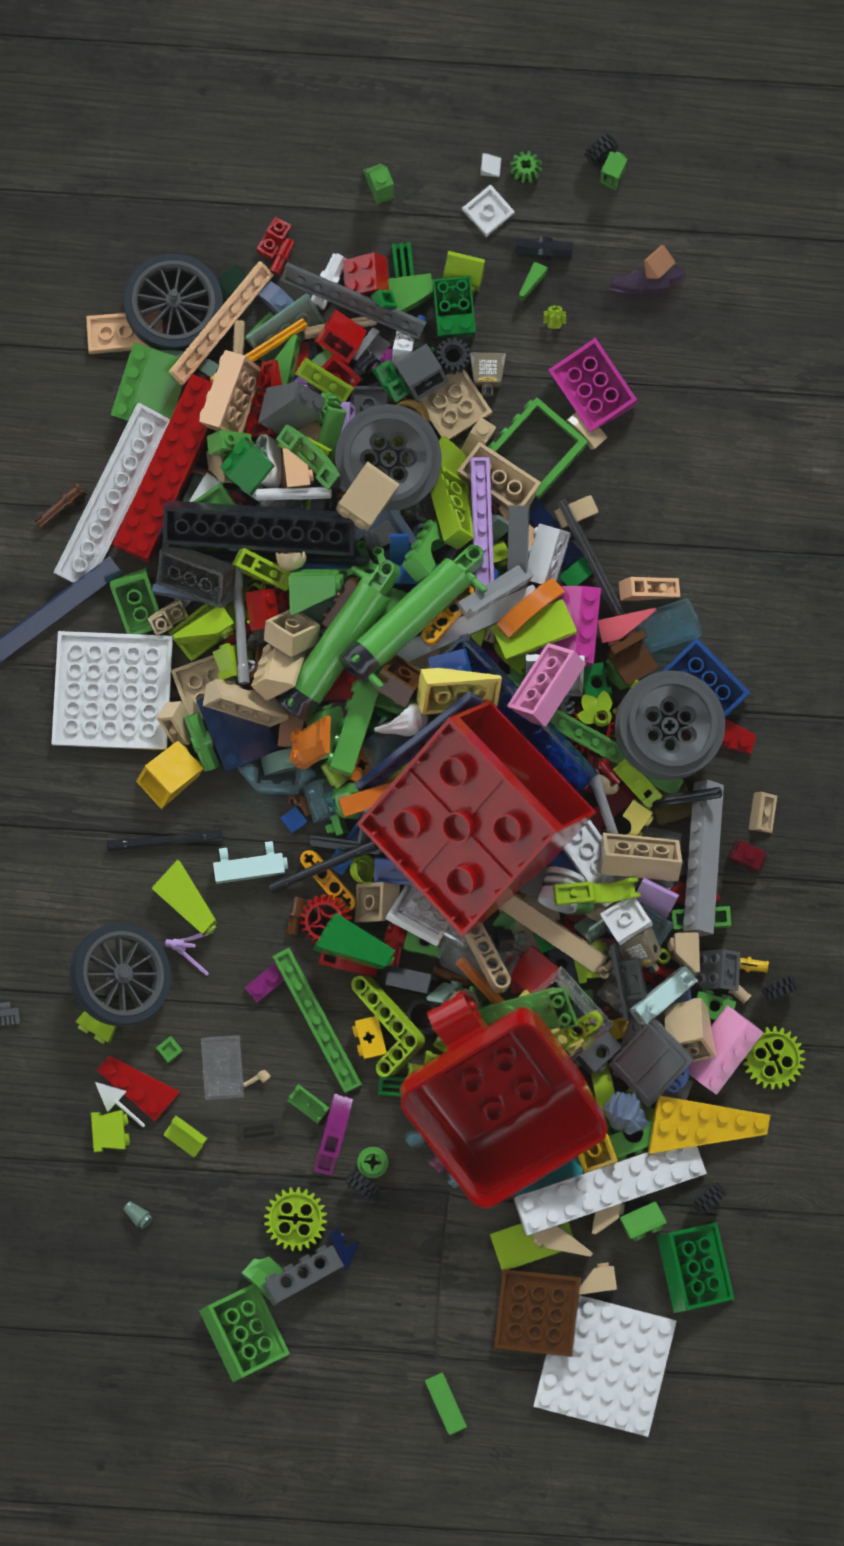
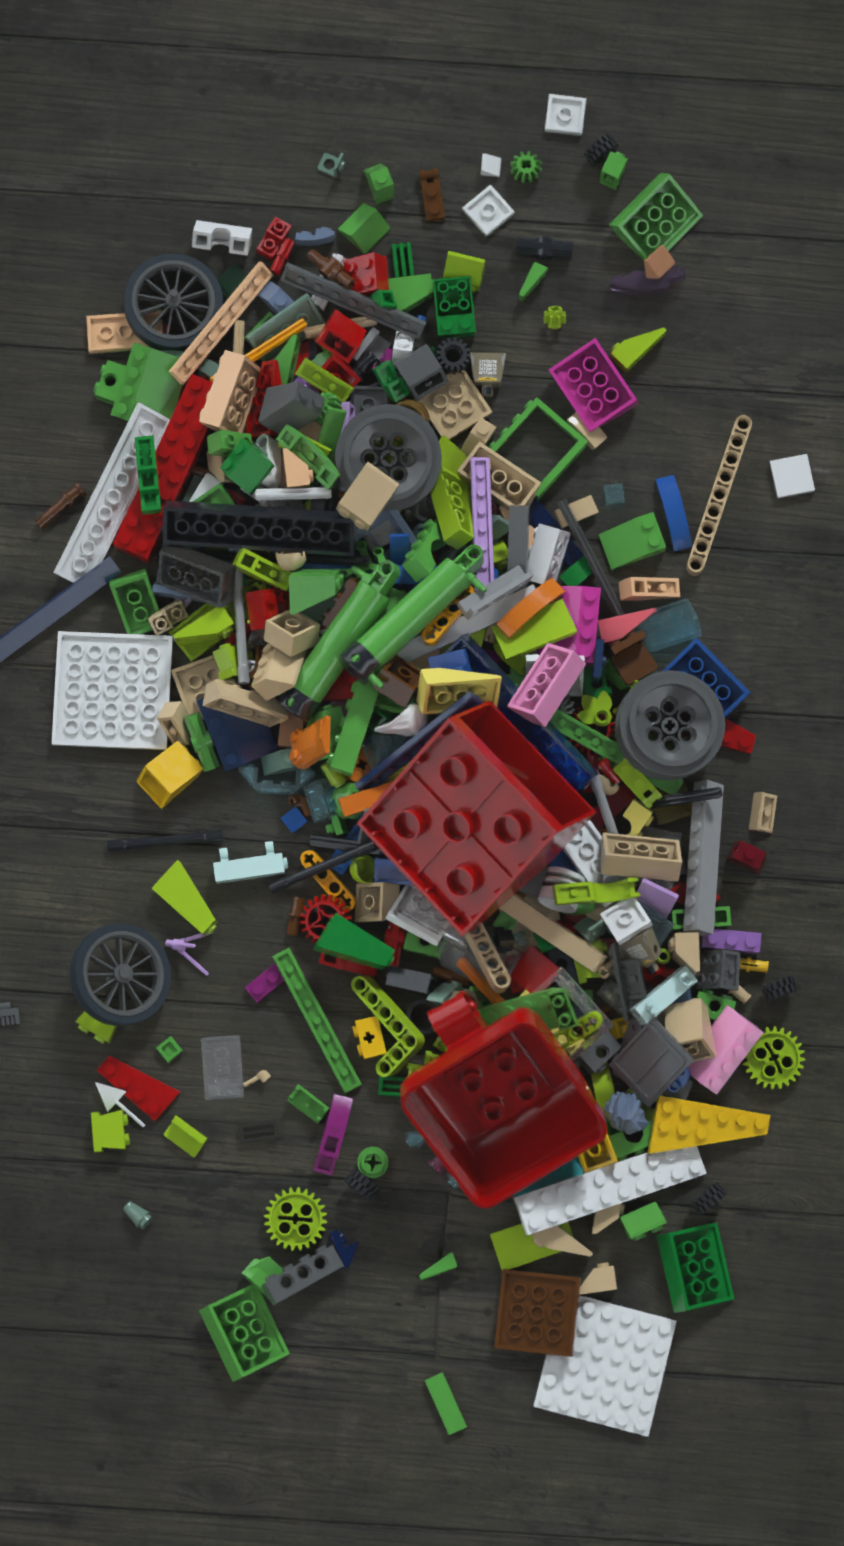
(109, 371): none -> bright green brick
(147, 475): none -> green slope
(209, 234): none -> white arch
(321, 237): none -> sand blue slope
(331, 269): none -> reddish brown pin
(339, 164): none -> sand green bracket
(364, 228): none -> bright green slope
(432, 195): none -> reddish brown plate
(443, 1265): none -> bright green slope
(565, 114): none -> white tile
(599, 661): none -> dark blue plate
(614, 494): none -> clear light blue tile
(632, 541): none -> bright green slope
(634, 348): none -> lime slope
(656, 217): none -> bright green slope
(674, 513): none -> blue slope
(719, 486): none -> tan beam
(732, 940): none -> medium lavender brick
(792, 476): none -> white tile

